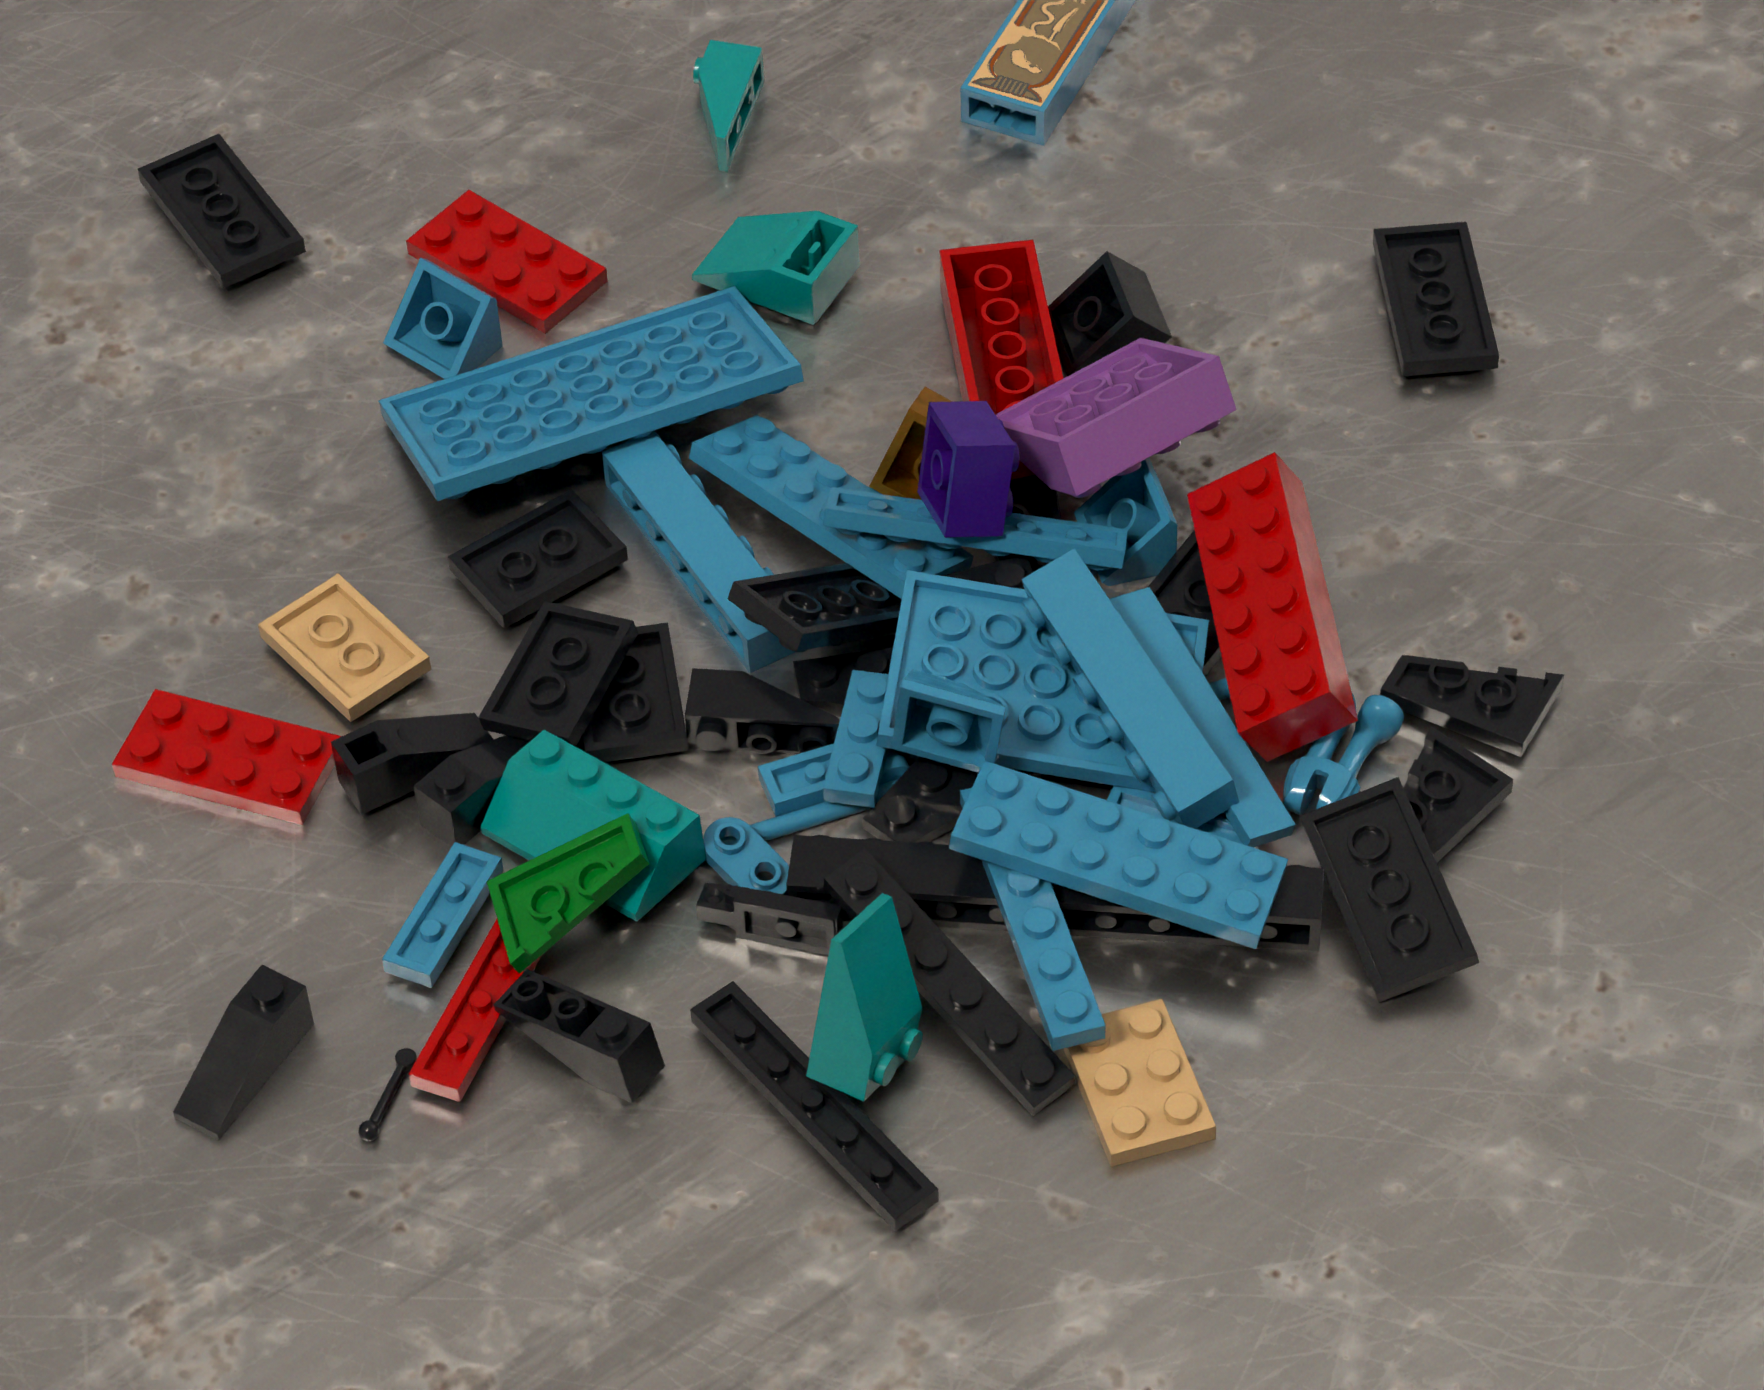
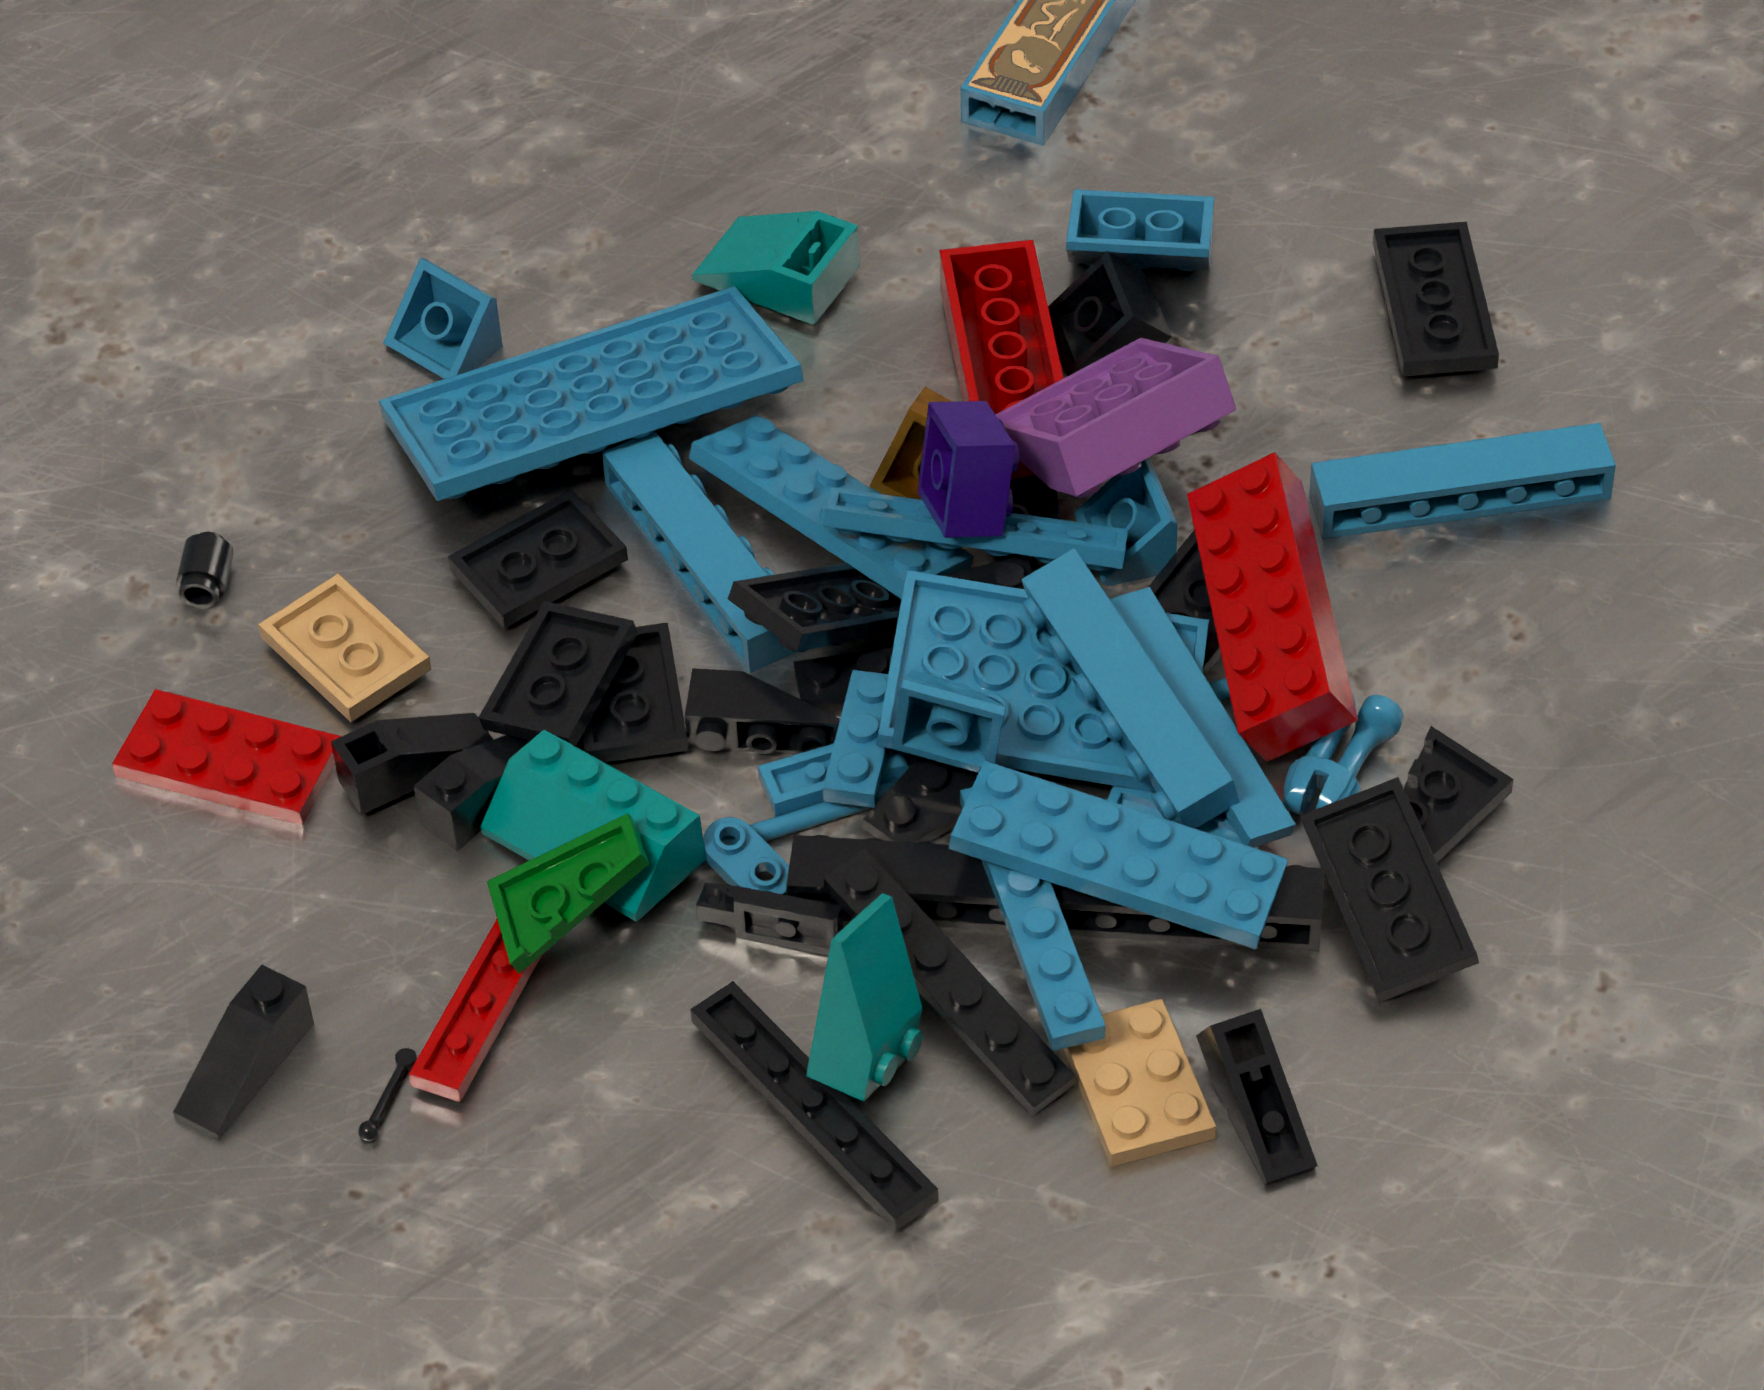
(204, 569): none -> black brick
(221, 210): black plate -> none
(442, 915): dark azure plate -> none
(509, 260): red plate -> none
(585, 1034): black slope -> none
(729, 86): teal slope -> none
(1141, 229): none -> dark azure slope
(1257, 1095): none -> black slope
(1461, 480): none -> dark azure brick
(1478, 704): black wing -> none

